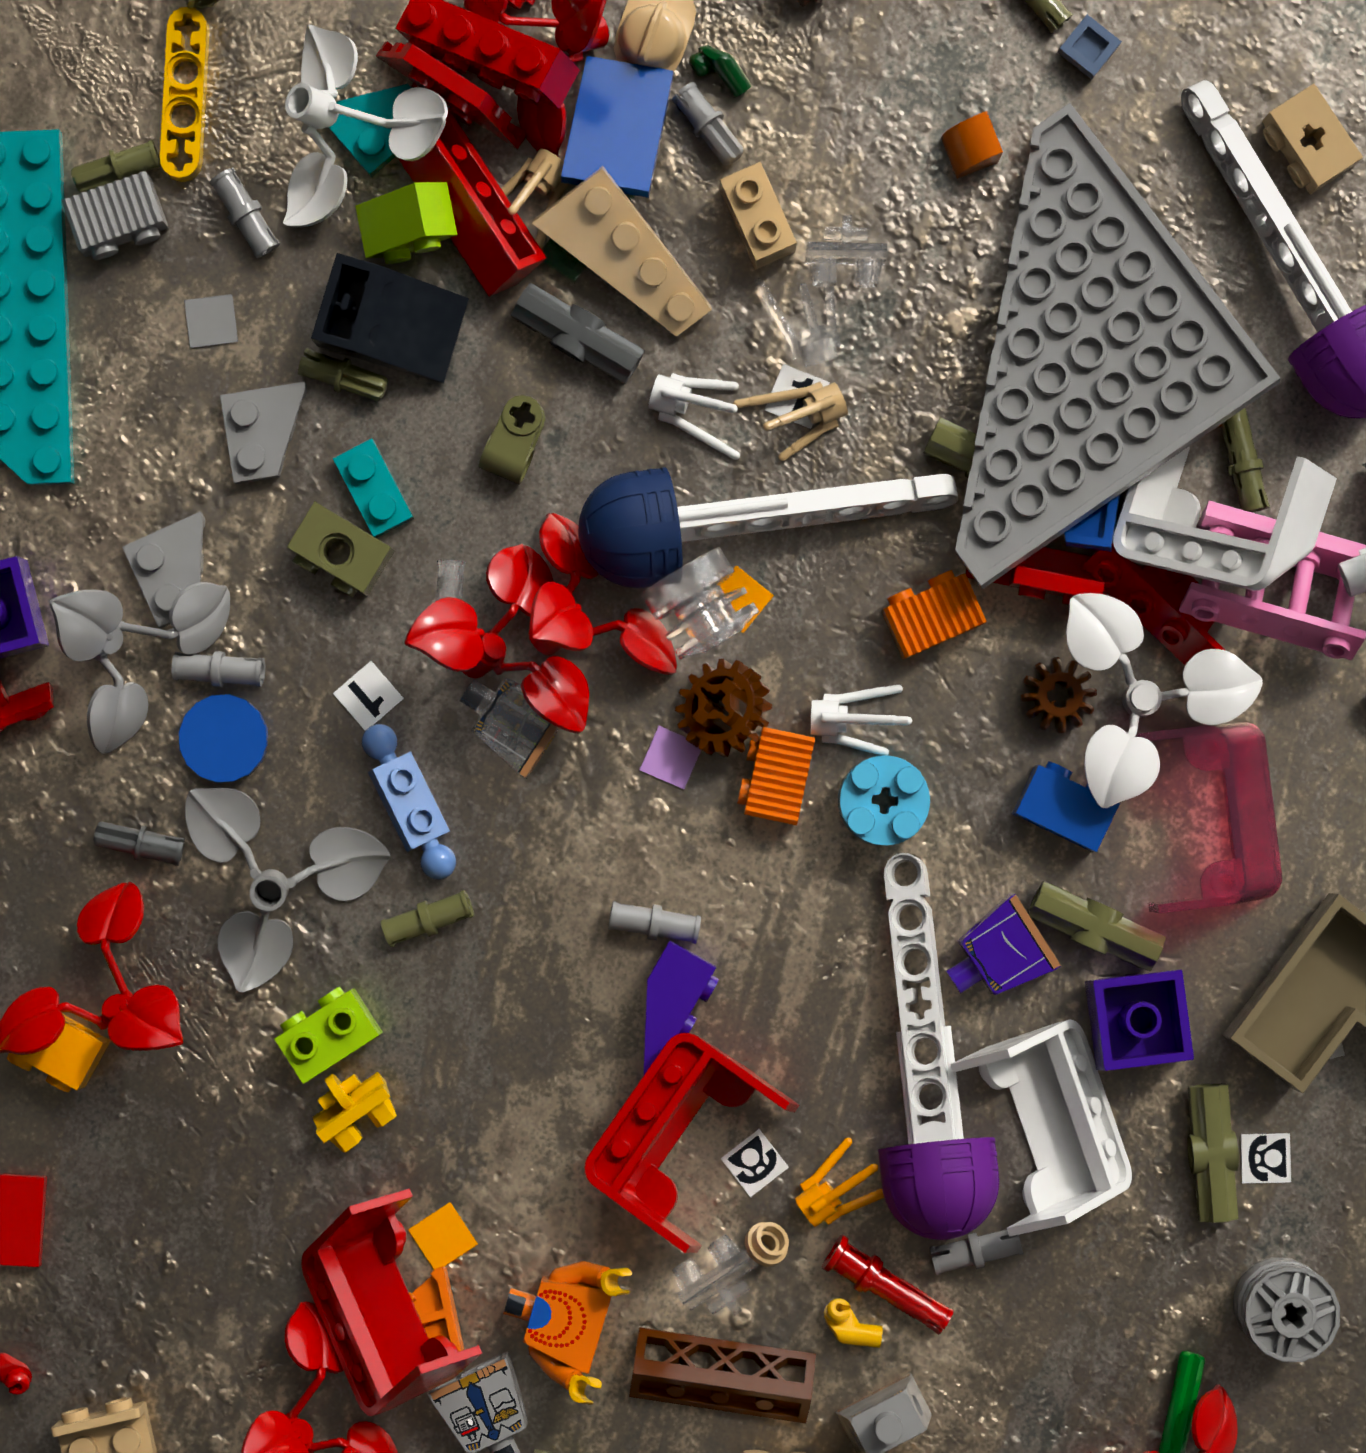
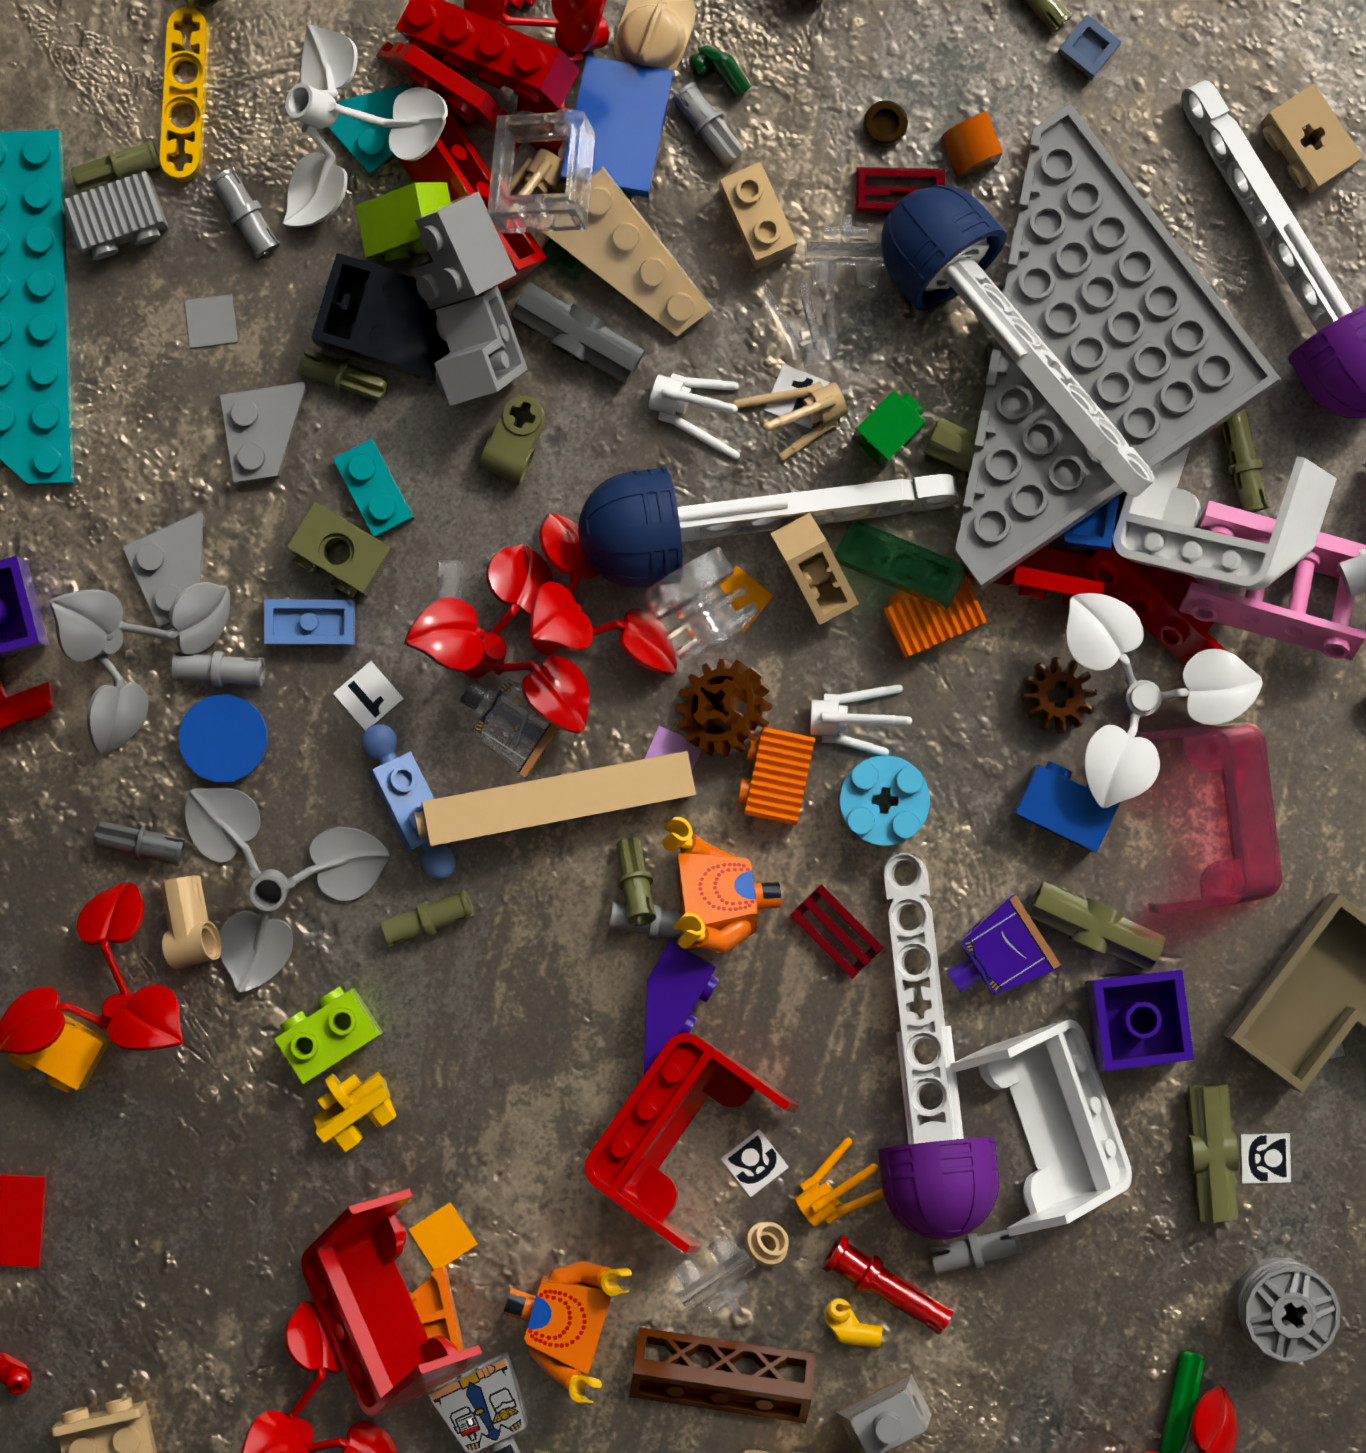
(190, 934): none -> tan piece
(309, 622): none -> medium blue plate
(463, 252): none -> light grey brick
(481, 347): none -> light grey brick
(542, 211): none -> clear window
(555, 799): none -> tan brick
(635, 883): none -> olive axle
(715, 892): none -> orange torso
(814, 568): none -> tan brick
(863, 191): none -> dark red tile
(863, 958): none -> dark red tile
(885, 124): none -> dark brown tile
(890, 428): none -> green brick
(901, 564): none -> clear green plate
(938, 248): none -> piece

